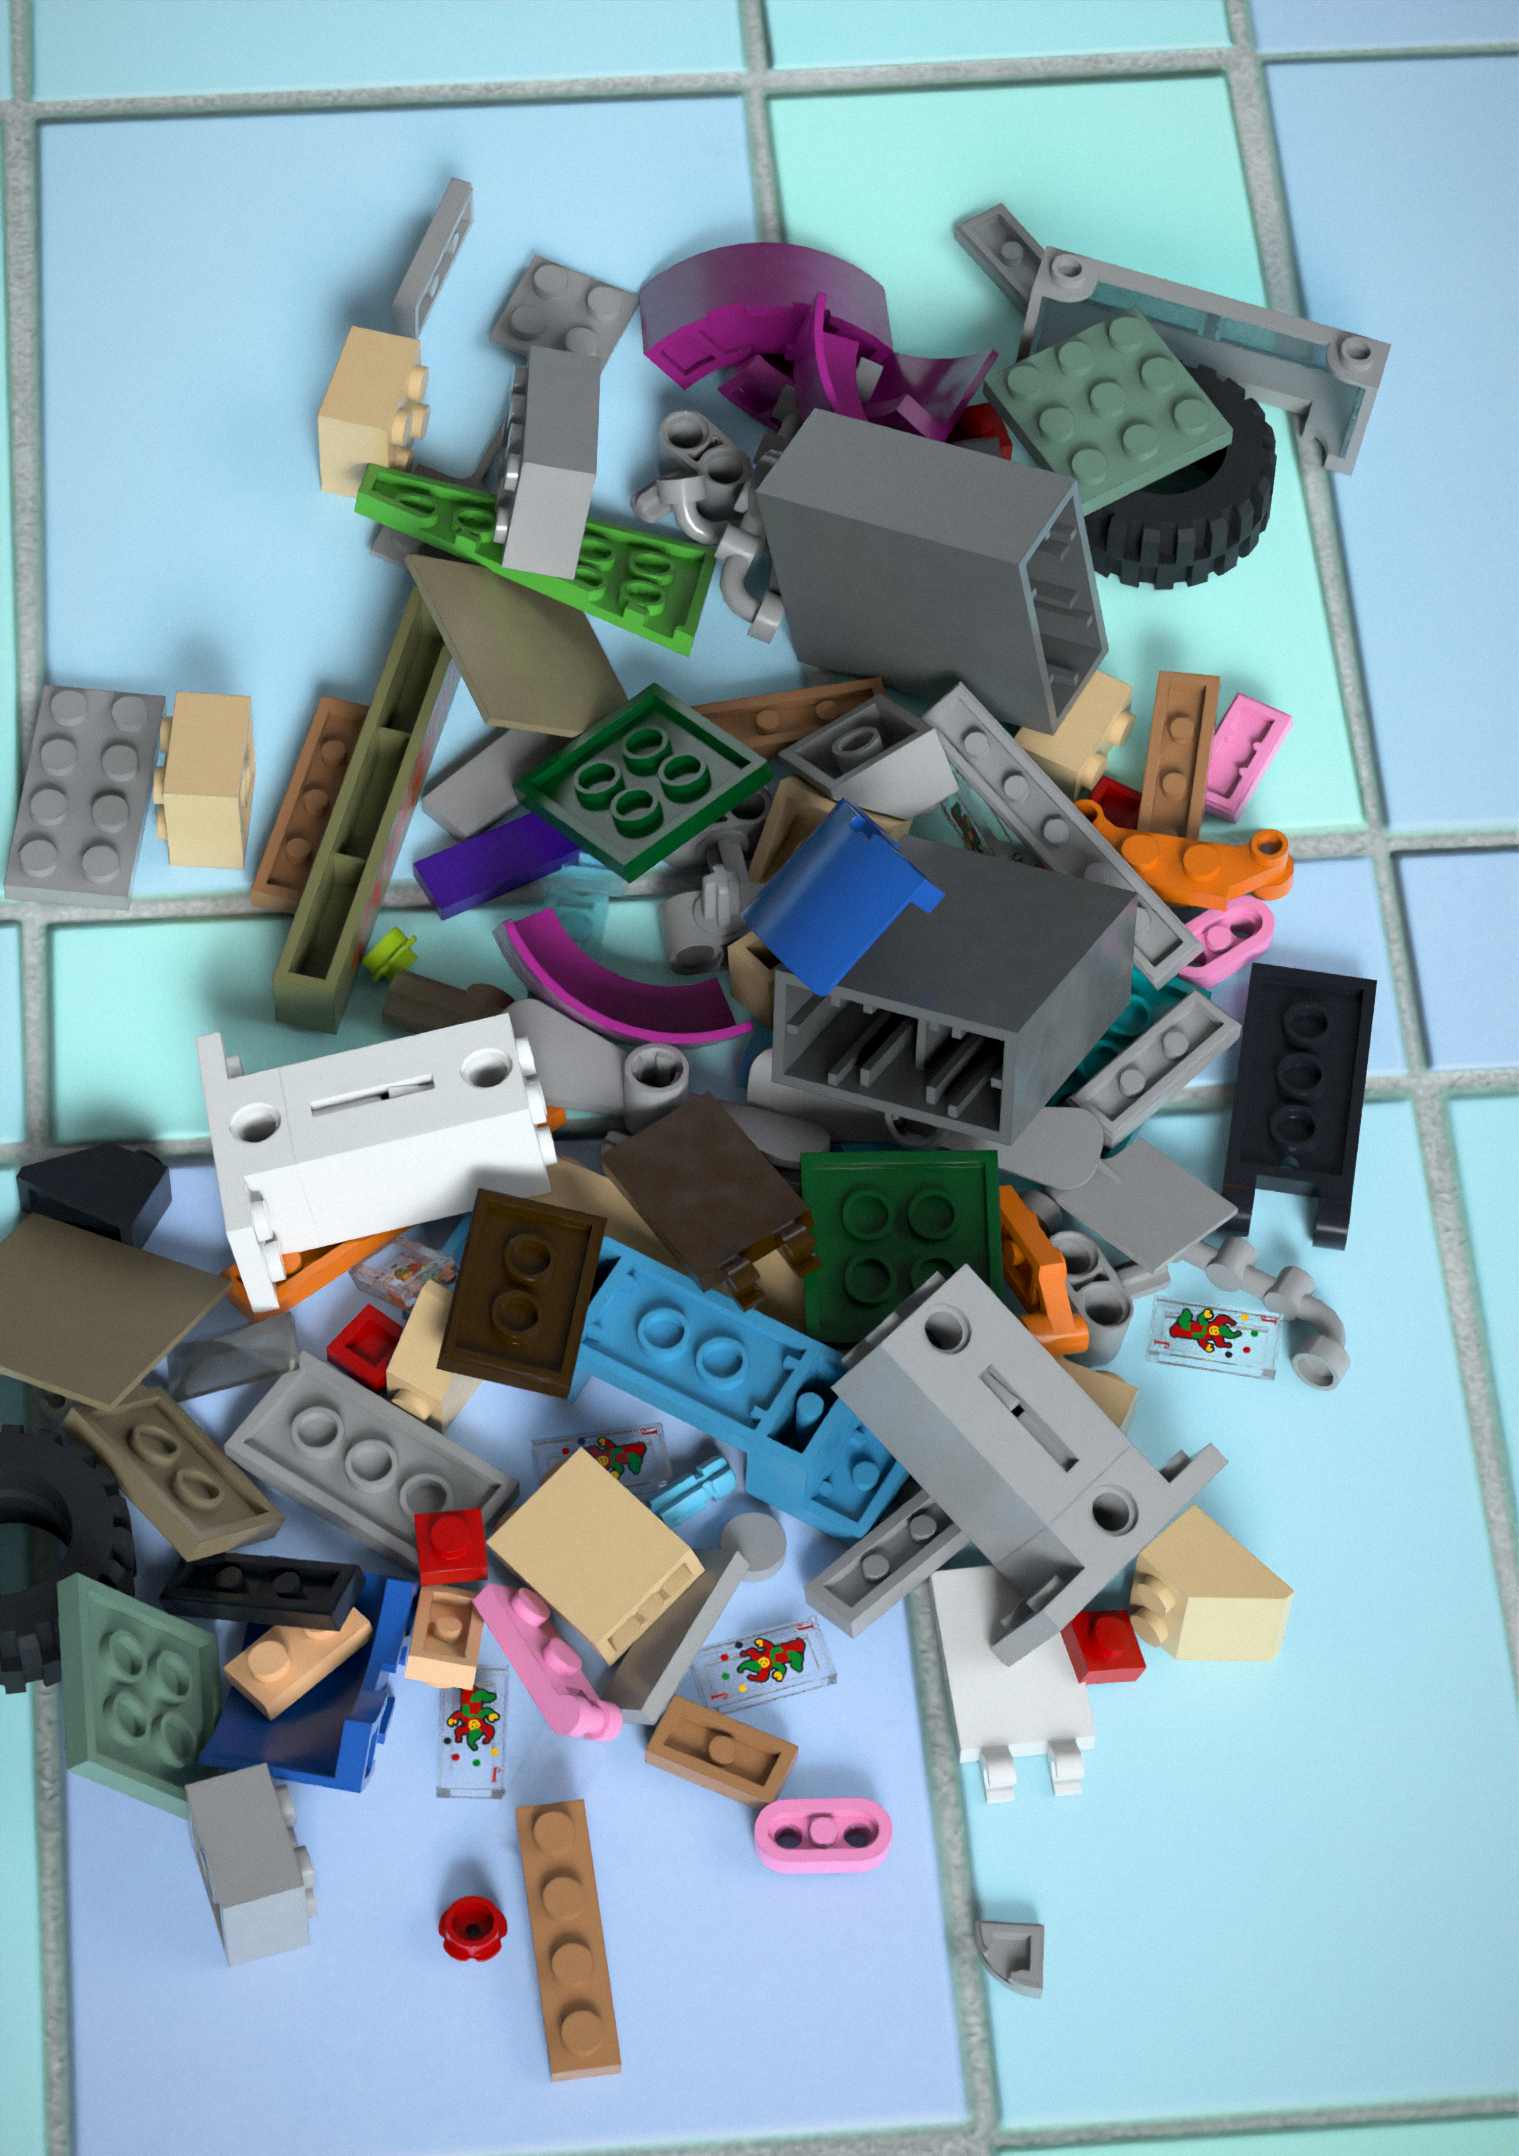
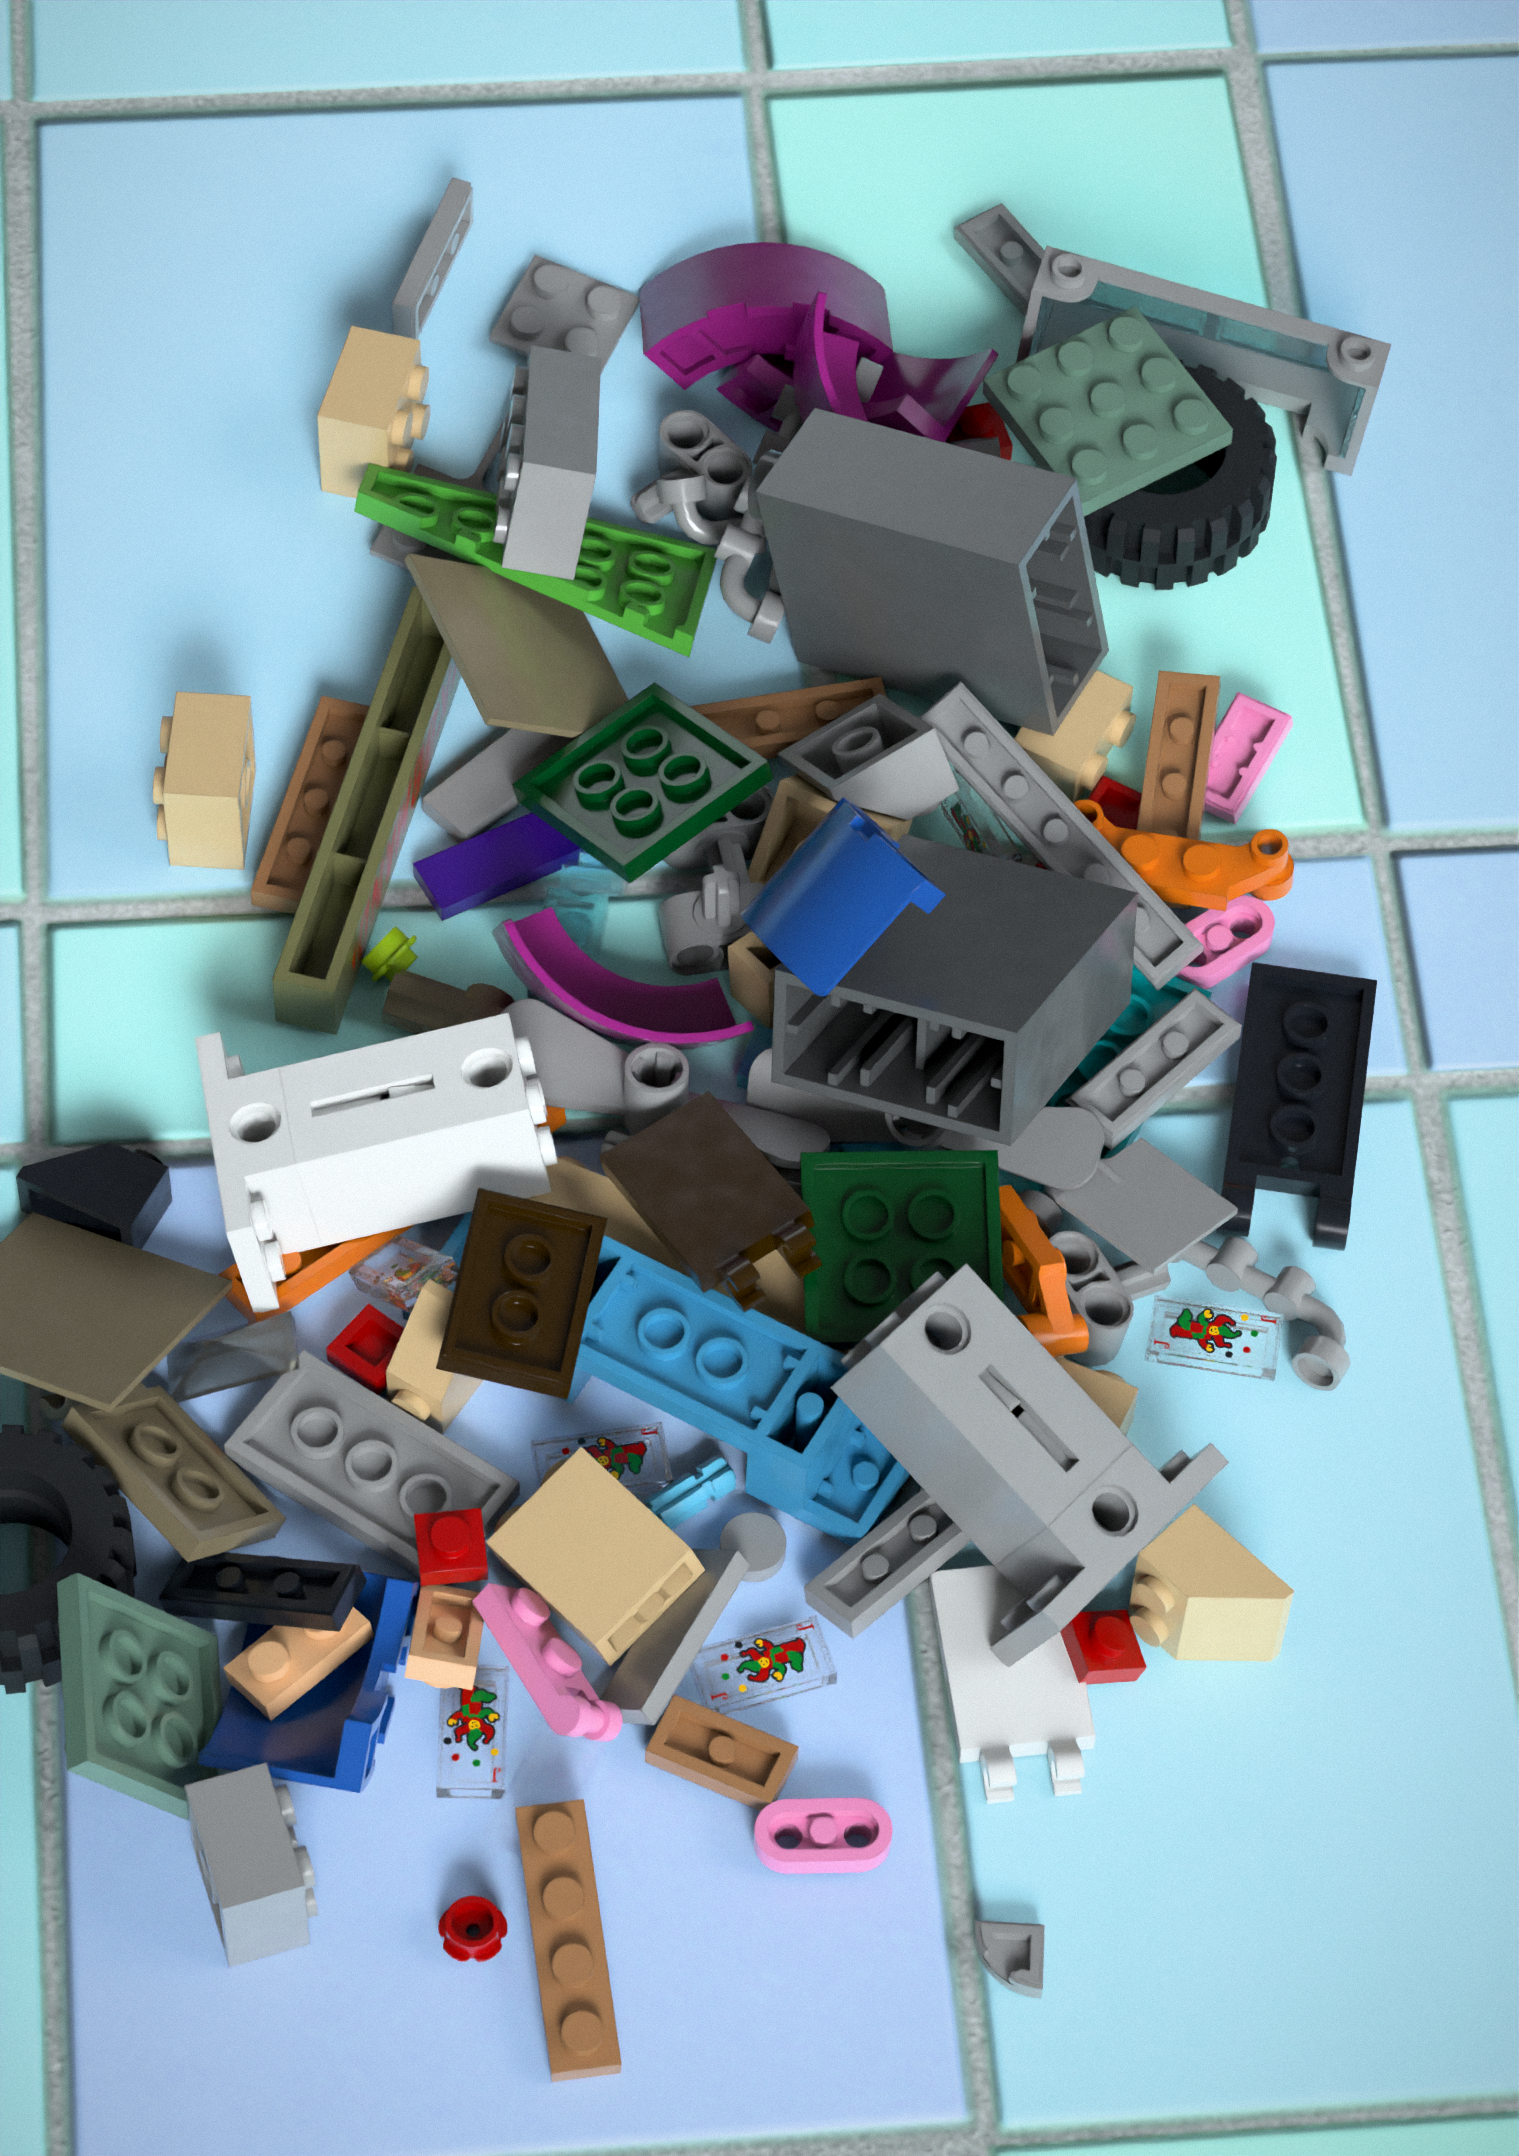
(85, 798): light grey plate -> none

